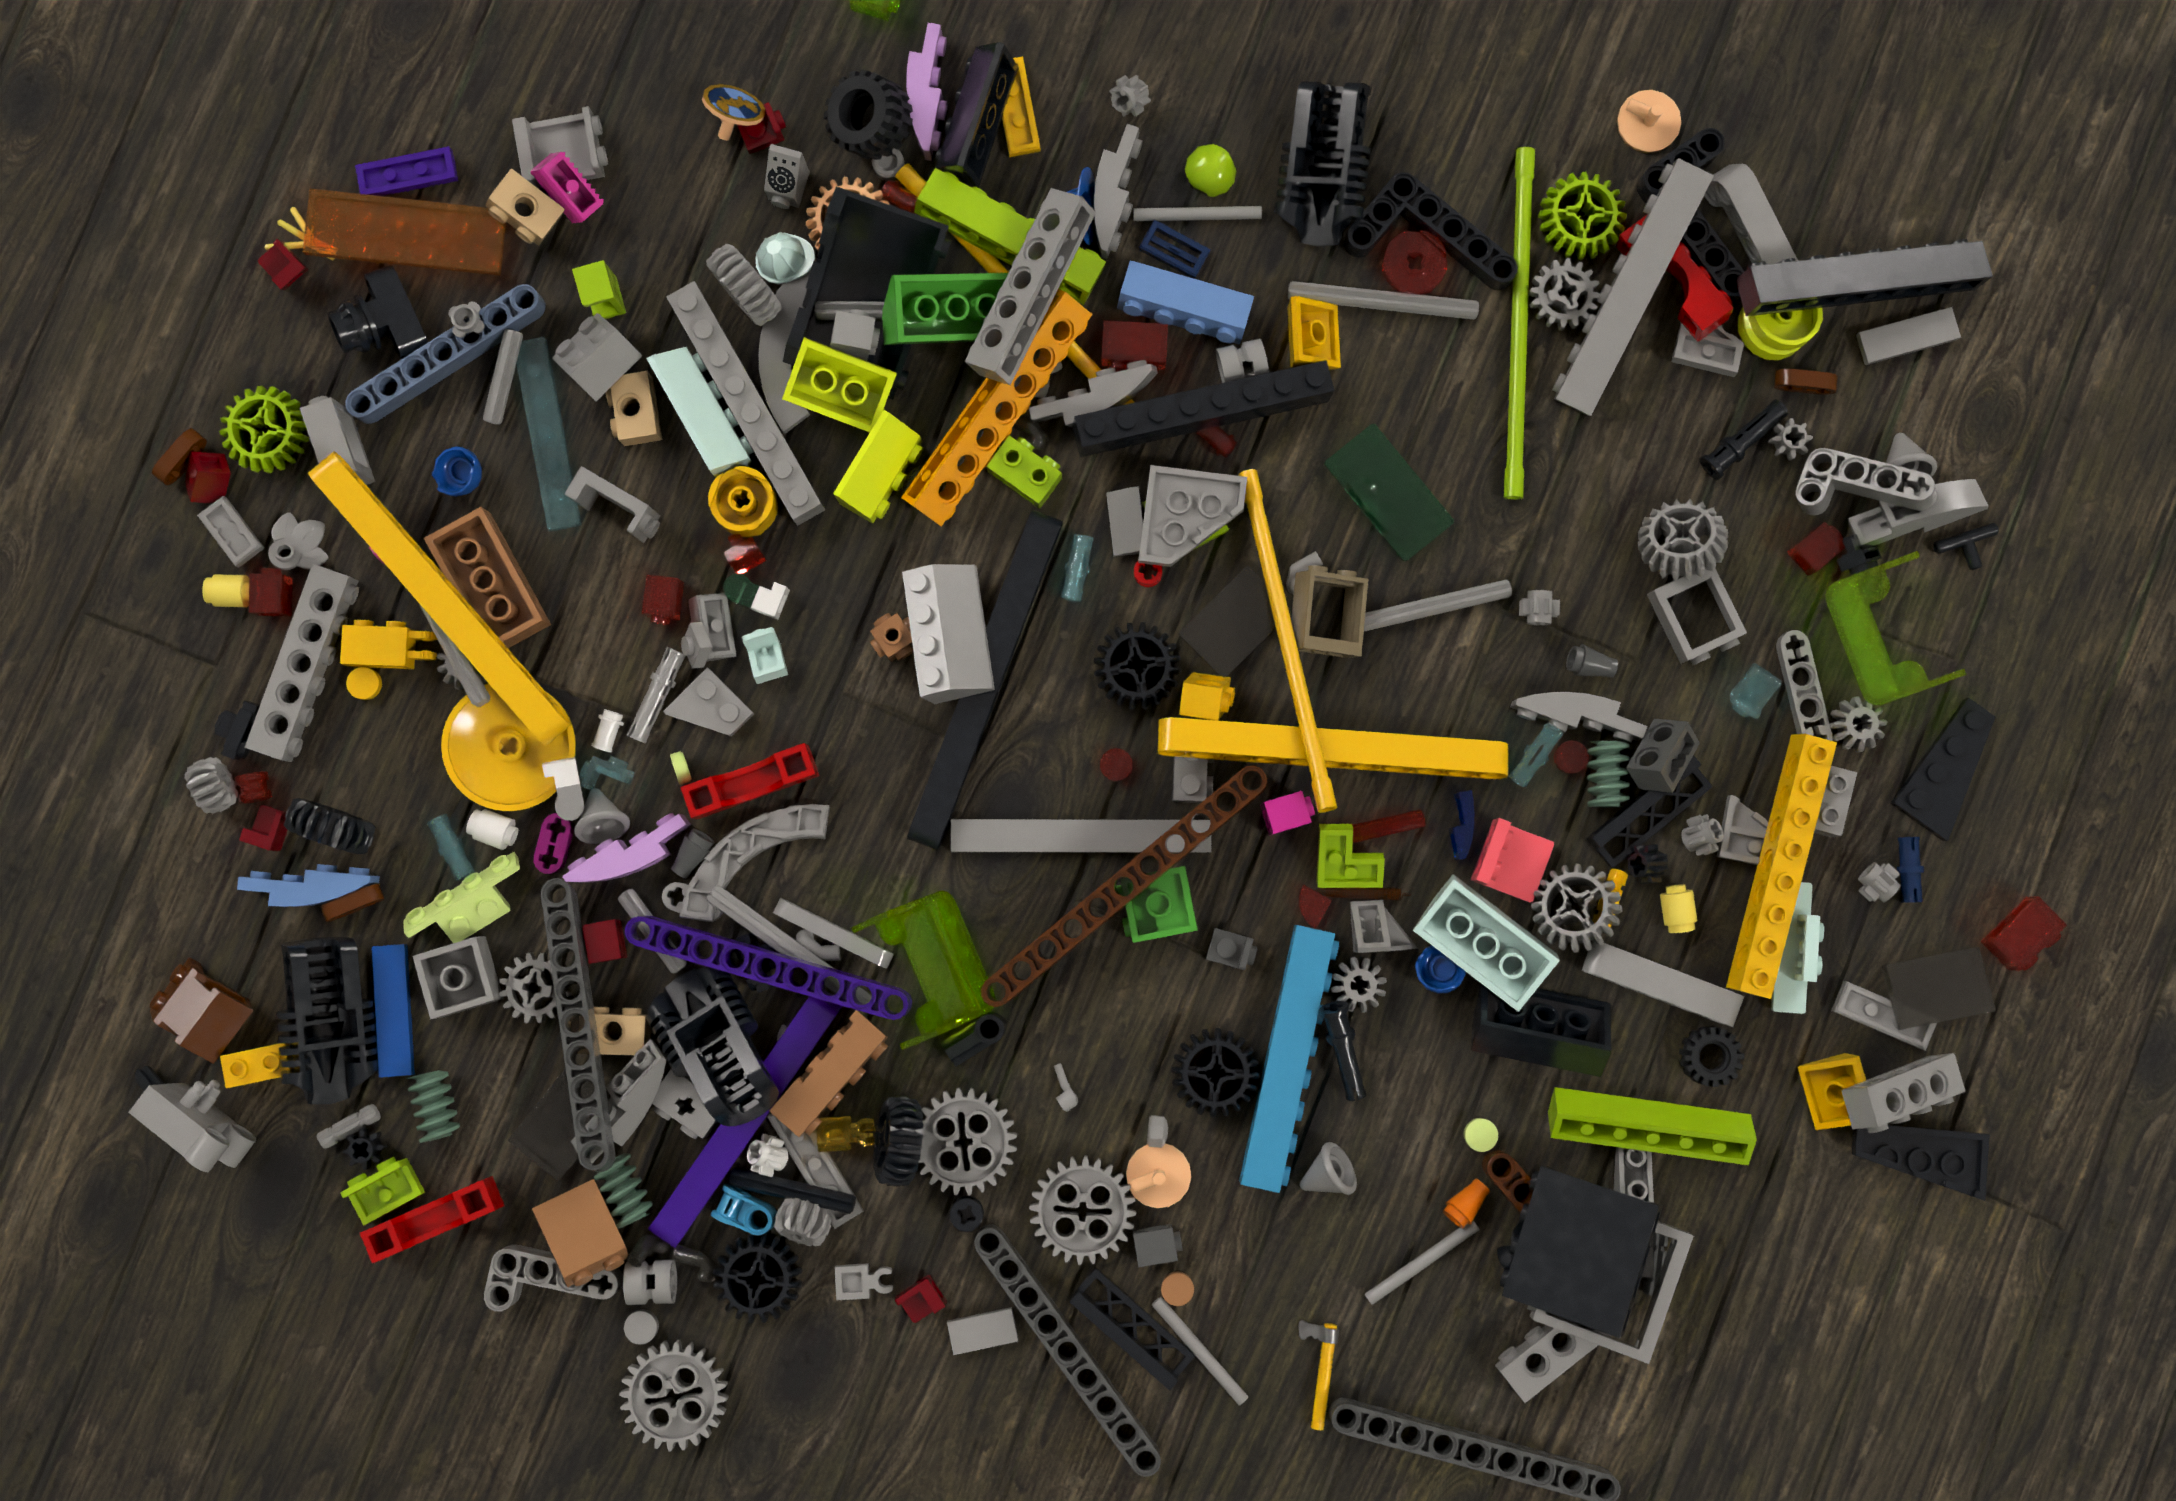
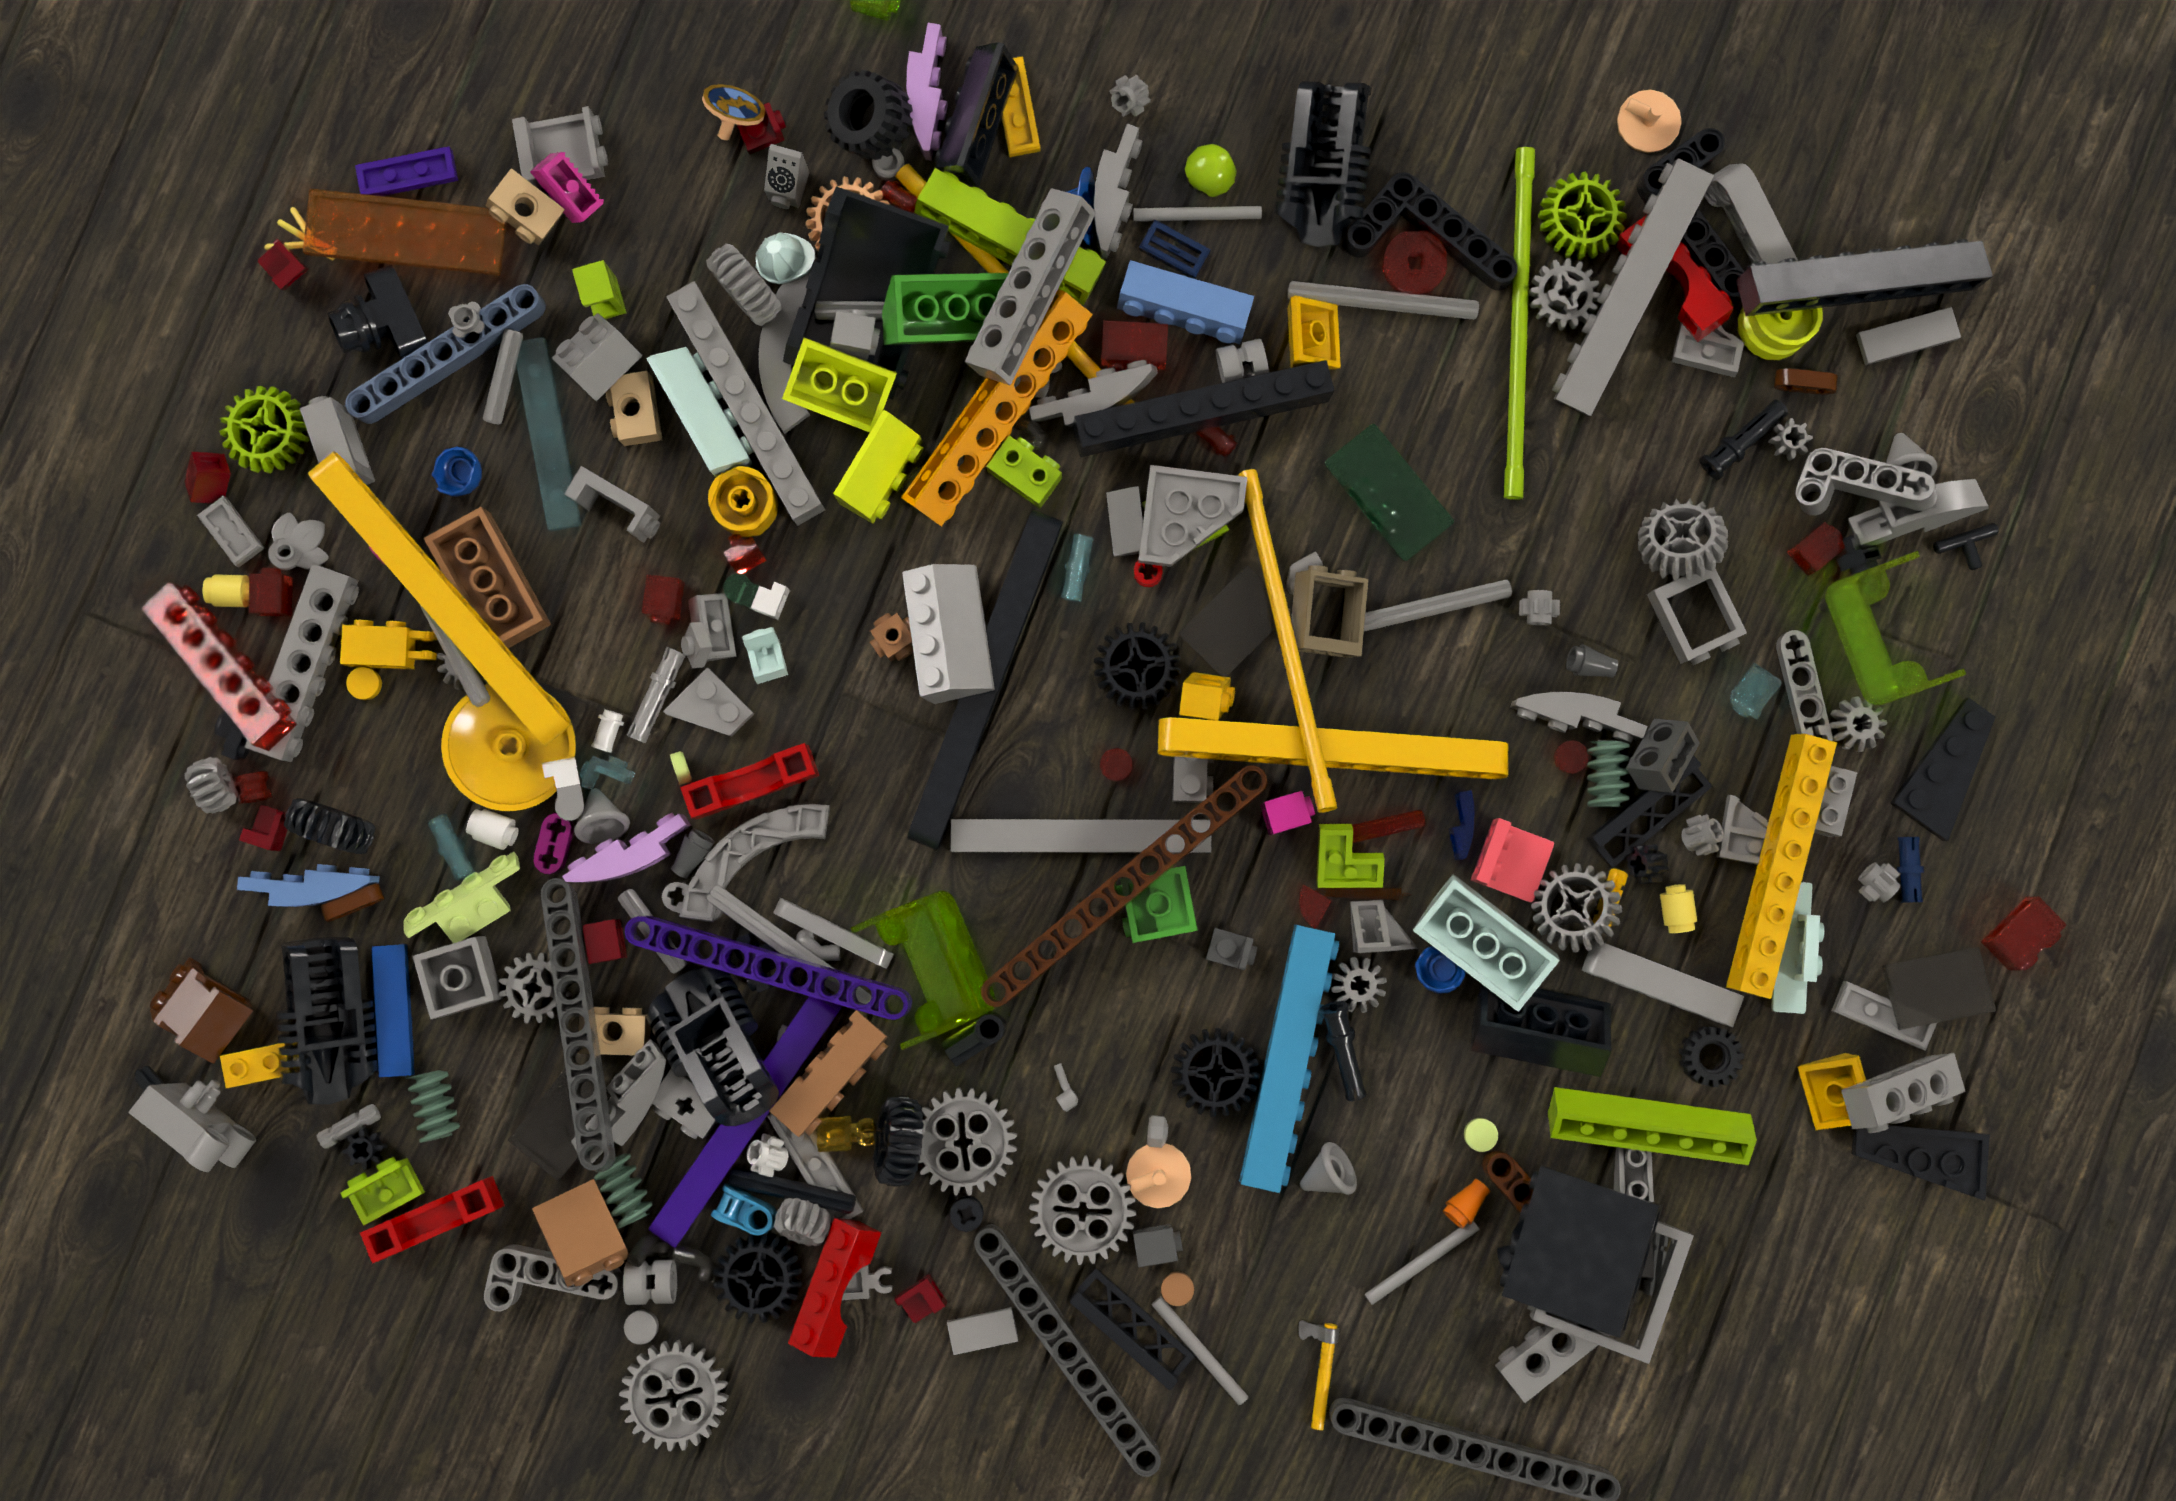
(167, 612): none -> clear red brick
(176, 458): reddish brown beam -> none
(819, 1322): none -> red arch
(1524, 772): clear light blue pin -> none

